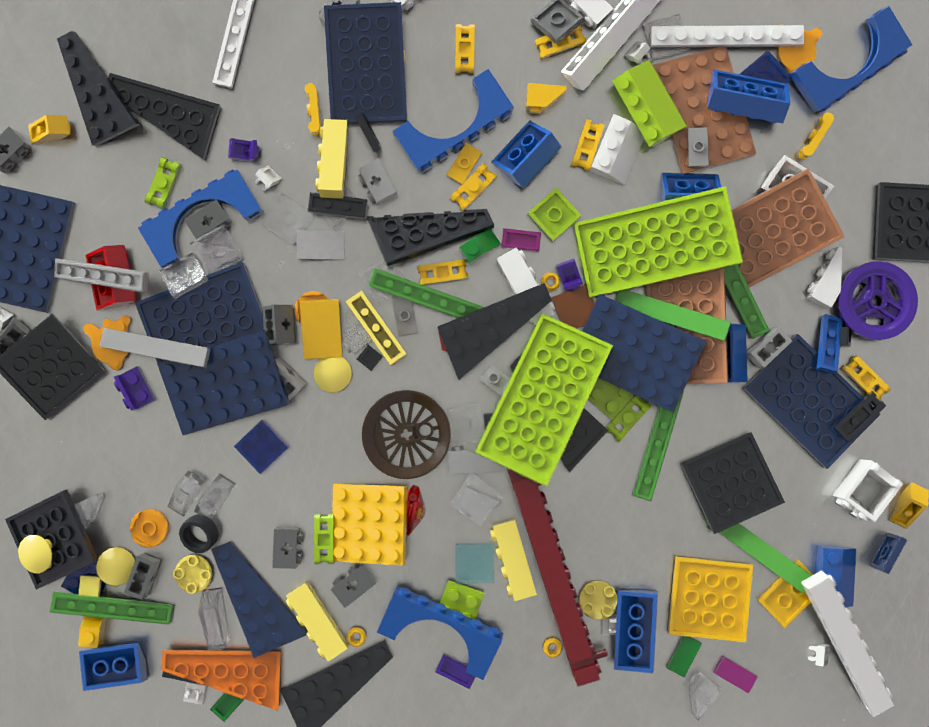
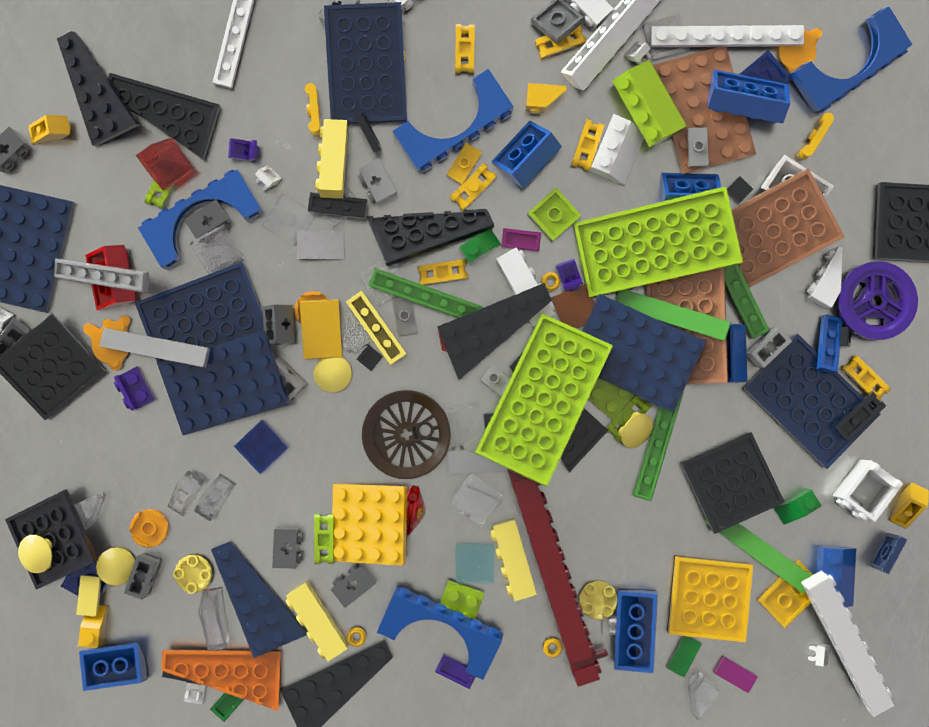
(111, 608): bright green tile -> none
(165, 162): none -> clear red slope
(183, 275): clear plate -> none
(188, 538): black tyre -> none
(636, 430): none -> light yellow dish
(739, 189): none -> black tile
(798, 506): none -> green slope

